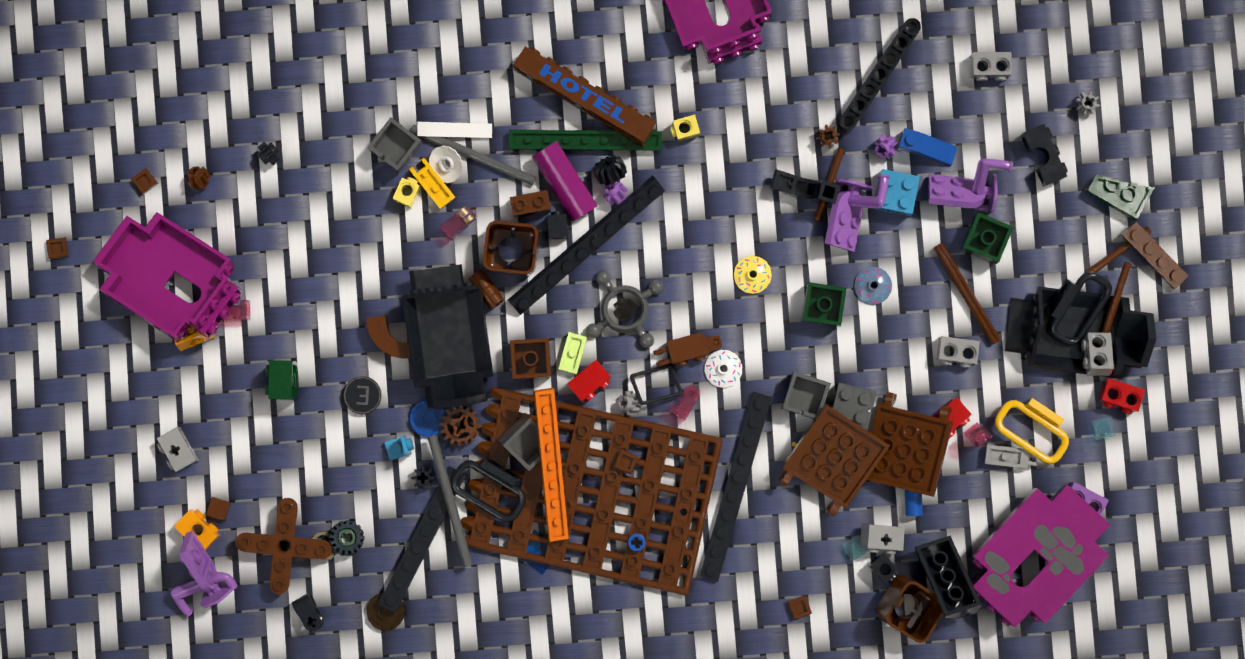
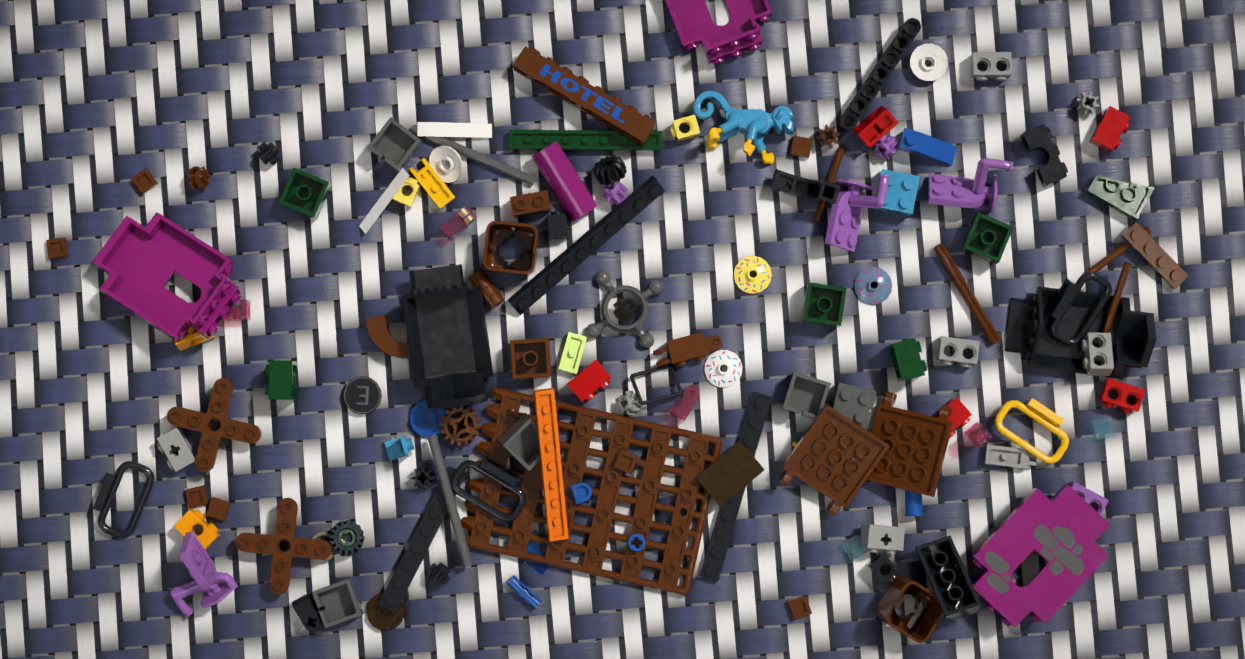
(108, 493): none -> black bar
(196, 496): none -> reddish brown tile
(202, 422): none -> reddish brown piece
(305, 193): none -> dark green brick
(339, 601): none -> dark grey piece
(384, 200): none -> white sticker
(439, 573): none -> black gear
(524, 592): none -> blue pin
(582, 492): none -> blue tile
(730, 473): none -> dark brown tile
(751, 122): none -> dark azure animal
(801, 146): none -> reddish brown tile
(875, 126): none -> red brick
(907, 359): none -> dark green brick
(935, 55): none -> white dish
(1110, 129): none -> red brick

